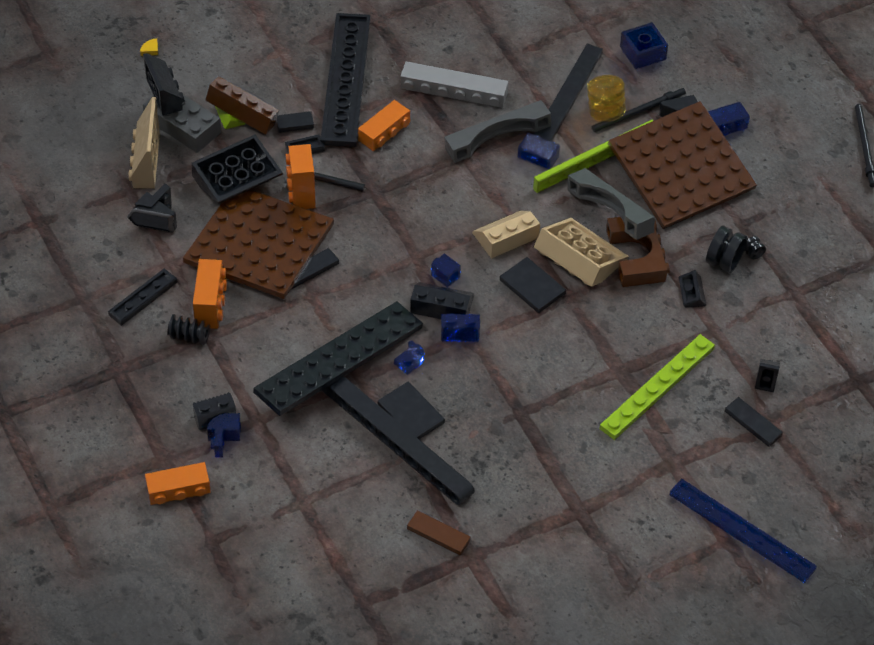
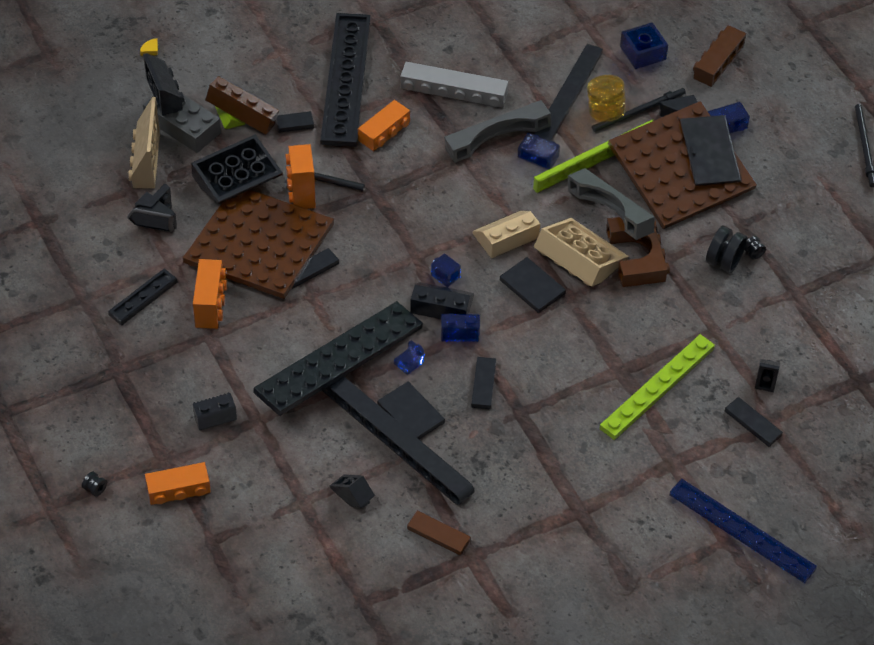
(94, 484): none -> black wheel
(188, 330): black piece -> none
(223, 428): clear blue brick -> none
(316, 145): black tile -> none
(353, 490): none -> black slope
(483, 383): none -> black tile
(692, 290): black slope -> none
(713, 150): none -> black container
(719, 55): none -> reddish brown brick

